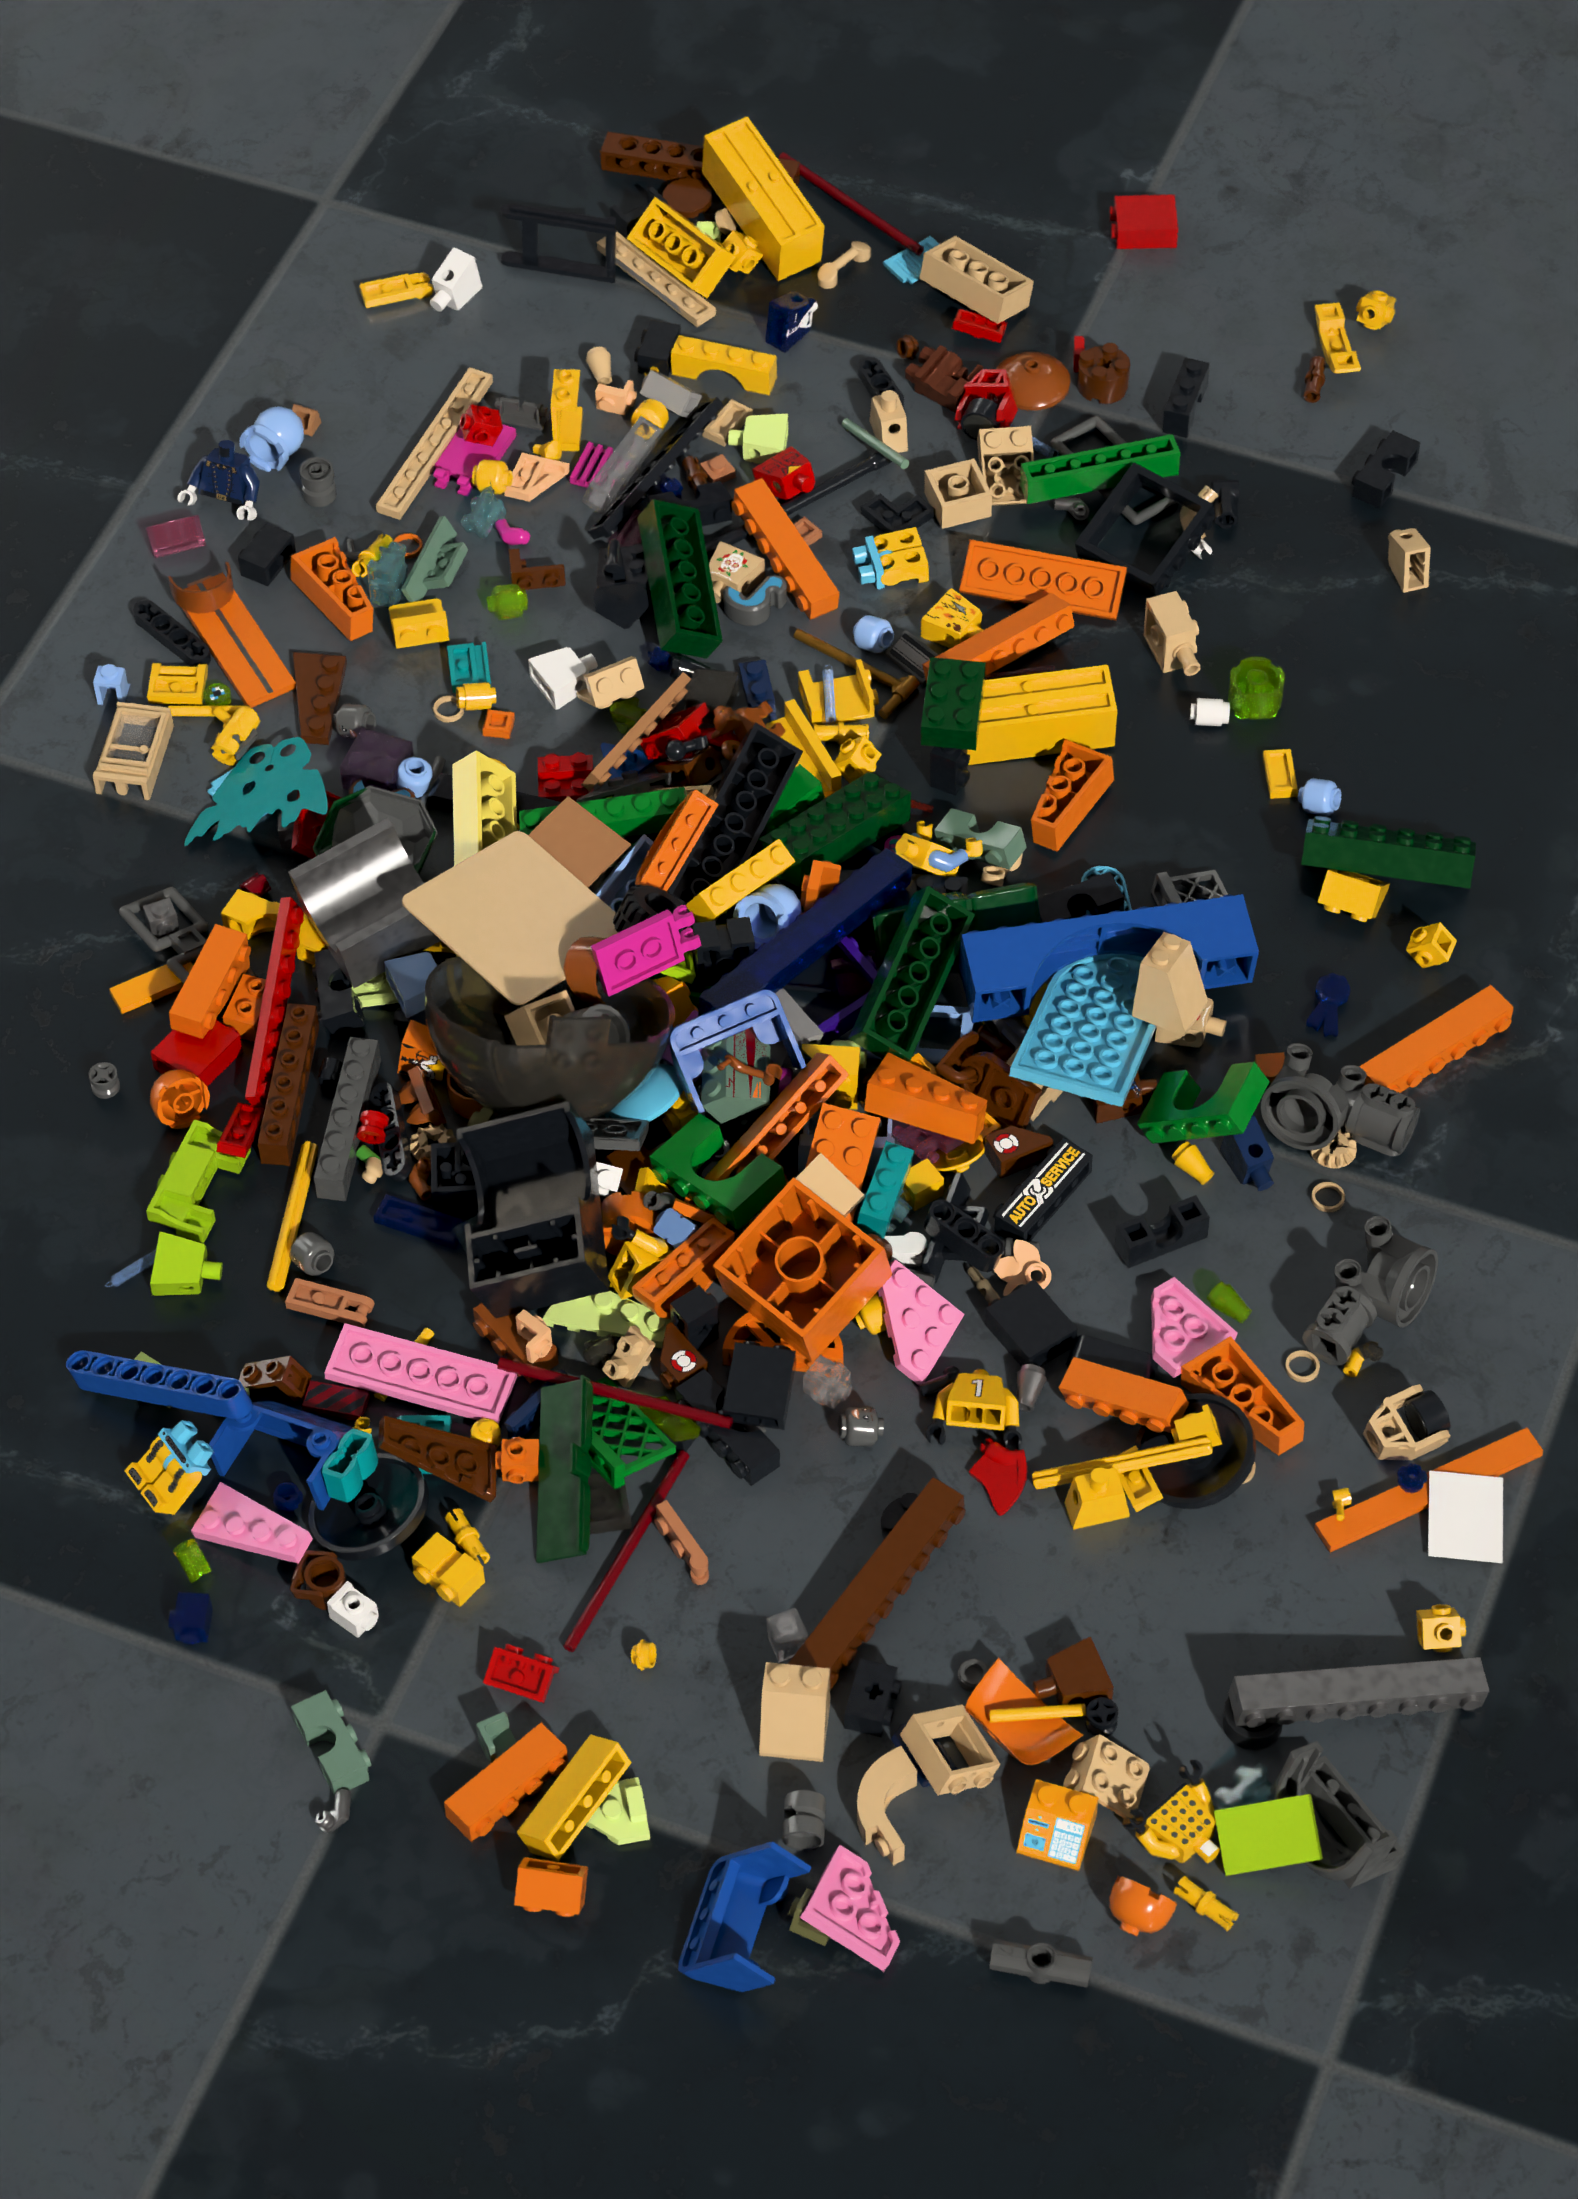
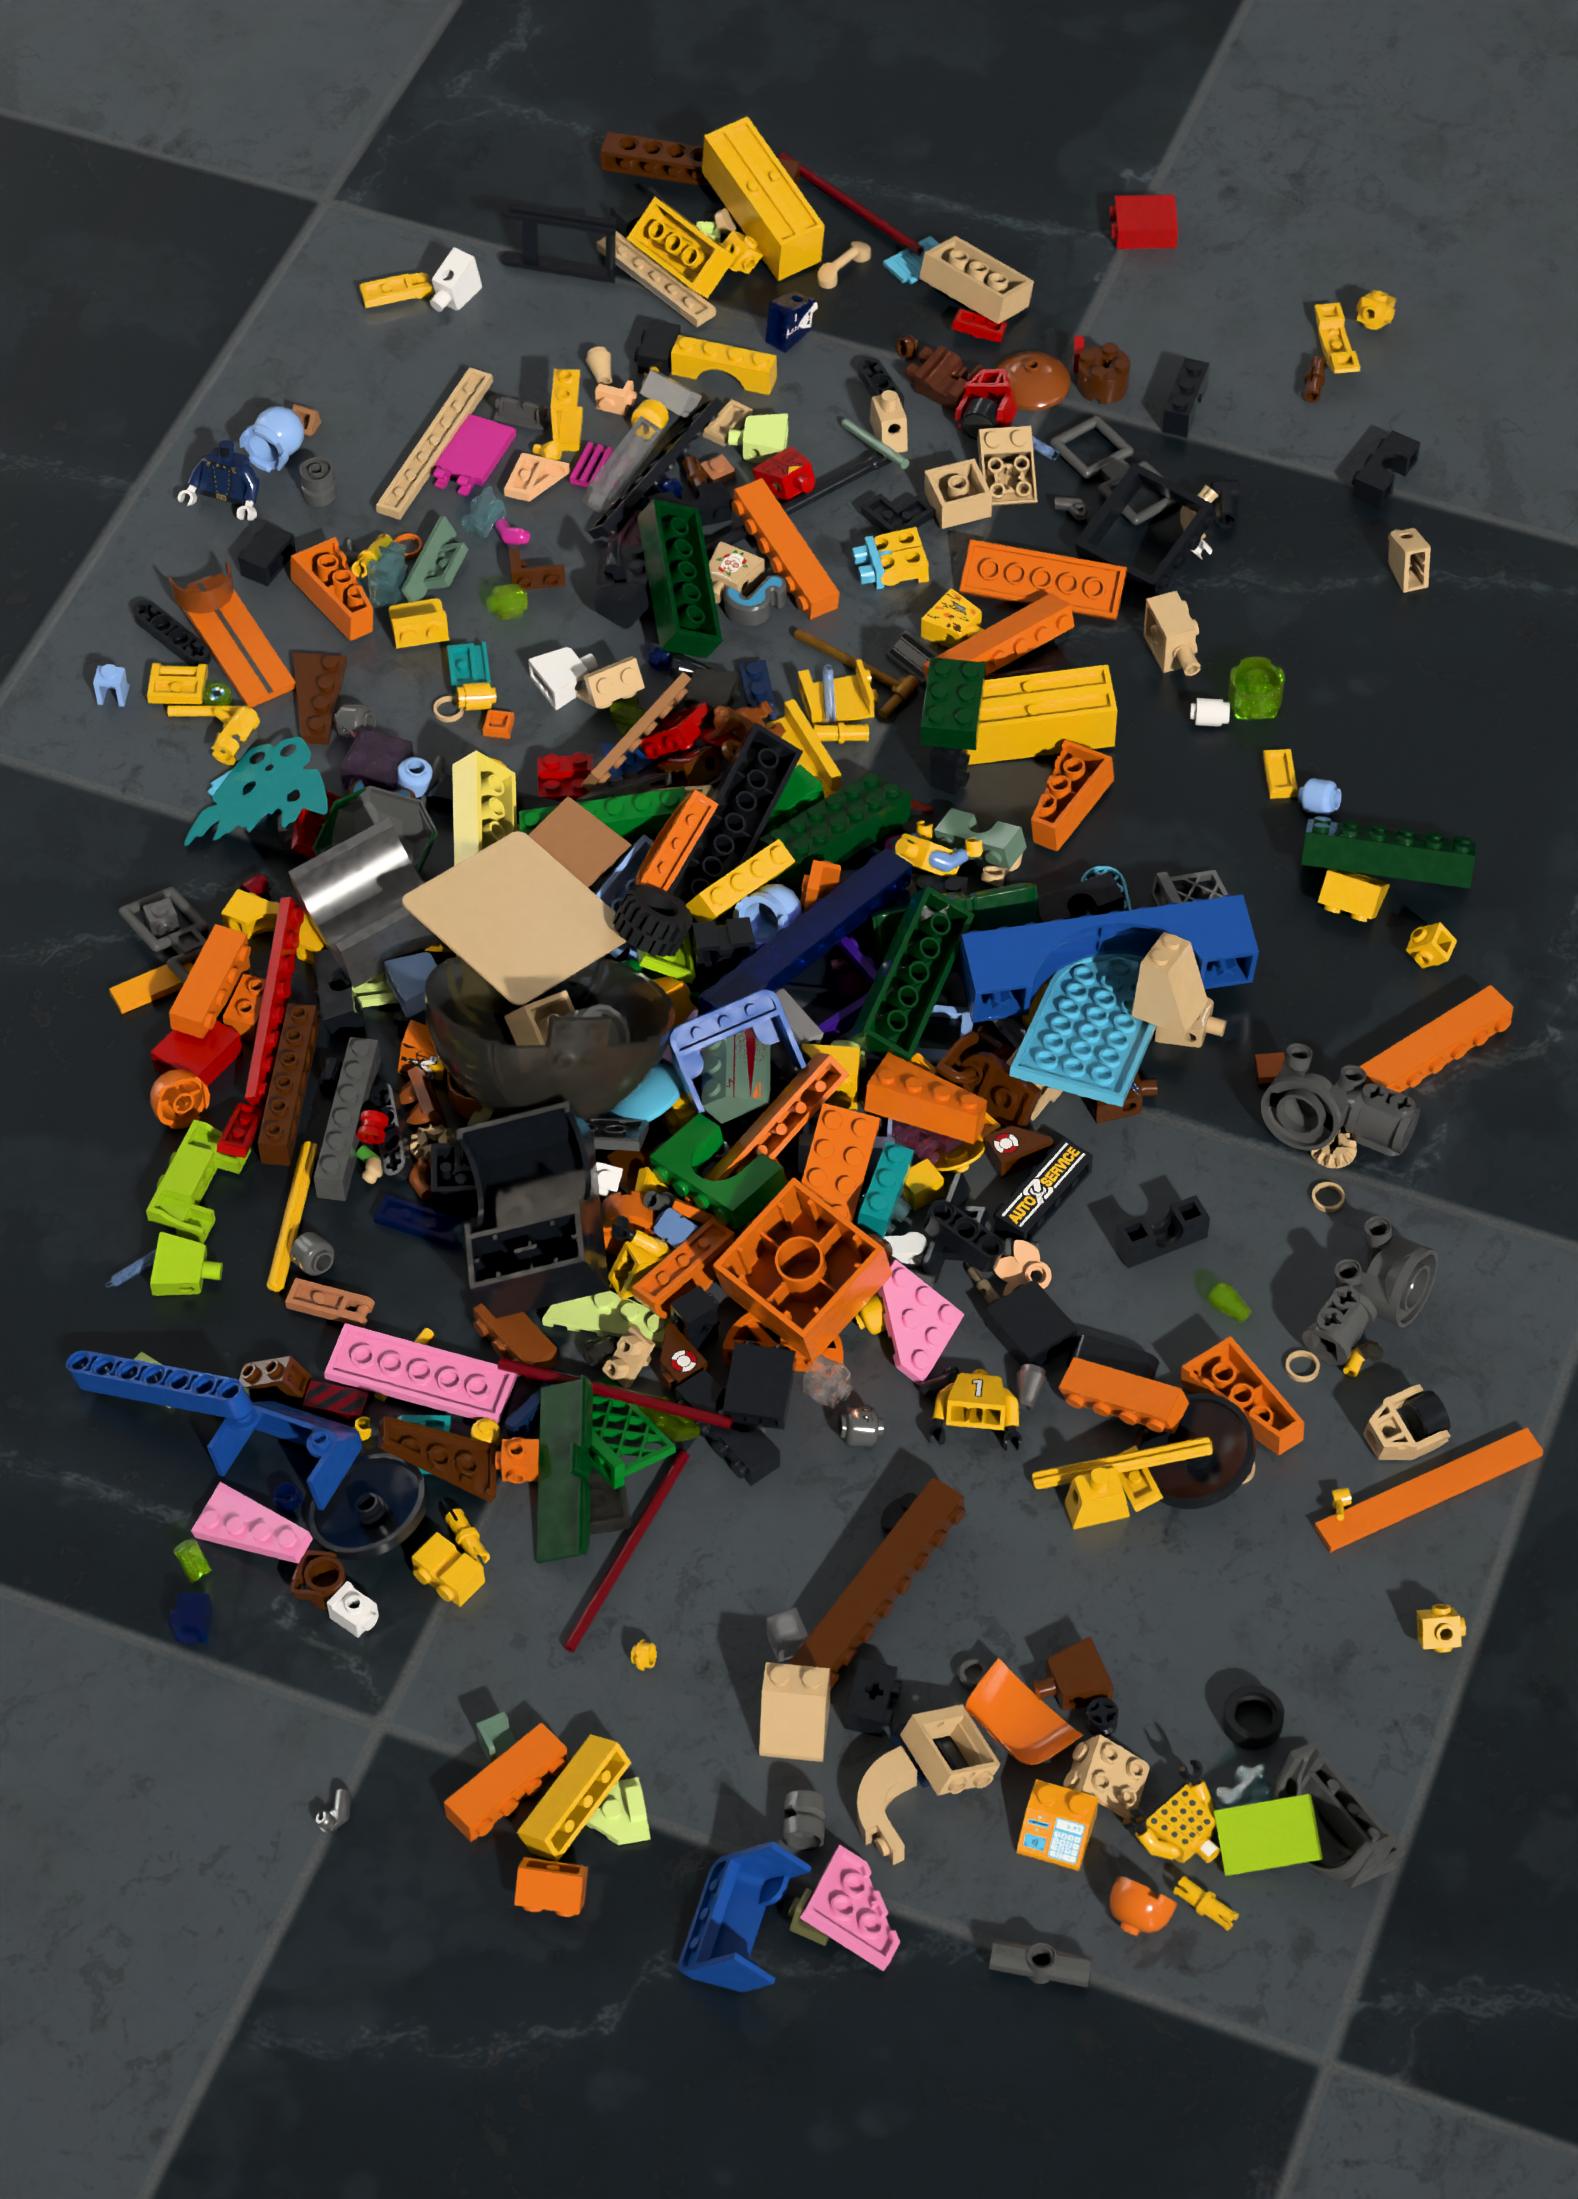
(108, 1074): dark grey wheel -> none
(134, 748): tan door -> none
(171, 1468): hips -> none
(175, 536): clear pink brick -> none
(321, 1720): sand green arch -> none
(350, 1465): teal brick -> none
(481, 425): red brick -> none
(493, 474): yellow head -> none
(519, 1673): red bracket -> none
(536, 1332): light nougat bracket -> none
(581, 970): dark orange piece -> none
(644, 949): dark pink tile -> none
(677, 749): black arm -> none
(682, 1542): nougat plate -> none
(688, 196): reddish brown tile -> none
(771, 1071): dark orange piece -> none
(785, 1079): magenta tile -> none
(808, 531): nougat tile -> none
(831, 1185): tan brick -> none
(857, 758): yellow brick -> none
(873, 634): light blue head -> none
(1001, 1474): red arm -> none
(1038, 1712): yellow bar -> none
(1096, 468): green brick -> none
(1182, 1326): bright pink plate -> none
(1191, 1161): yellow cone -> none
(1197, 1426): yellow brick -> none
(1227, 1112): green arch -> none
(1249, 1156): dark blue torso -> none
(1331, 992): clear blue piece -> none
(1358, 1692): flat silver brick -> none
(1411, 1484): clear blue plate -> none
(1465, 1517): white sticker -> none

